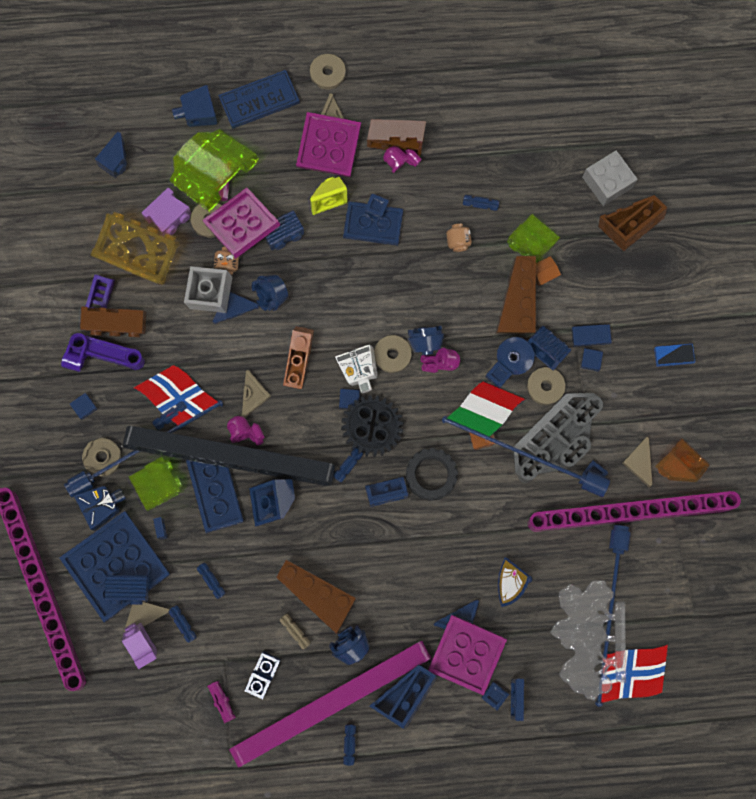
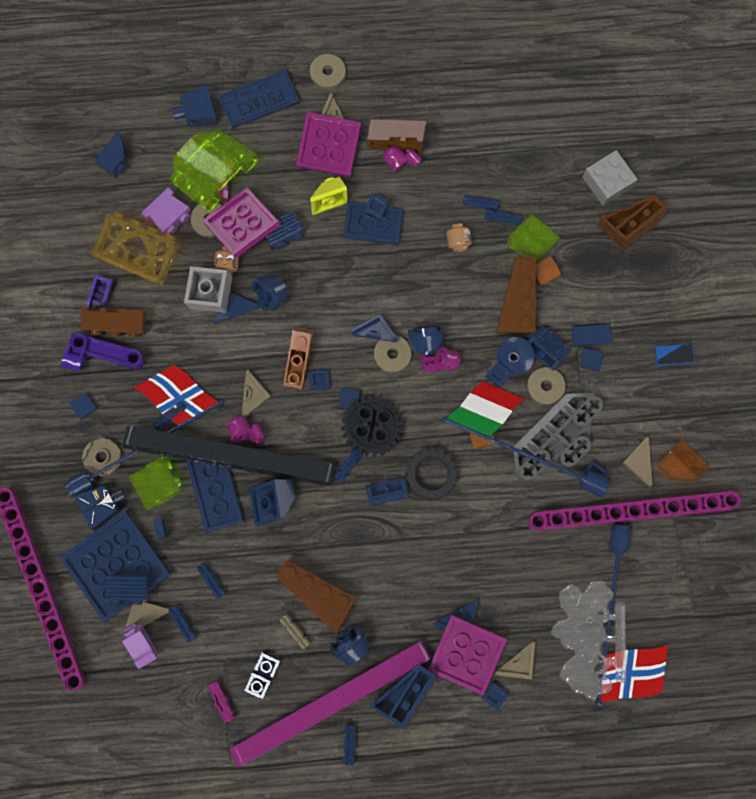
(319, 380): none -> dark blue tile
(359, 367): torso -> none
(376, 329): none -> dark blue tile
(501, 216): none -> dark blue axle
(511, 582): shield -> none
(517, 699): dark blue tile -> none
(520, 665): none -> dark tan tile

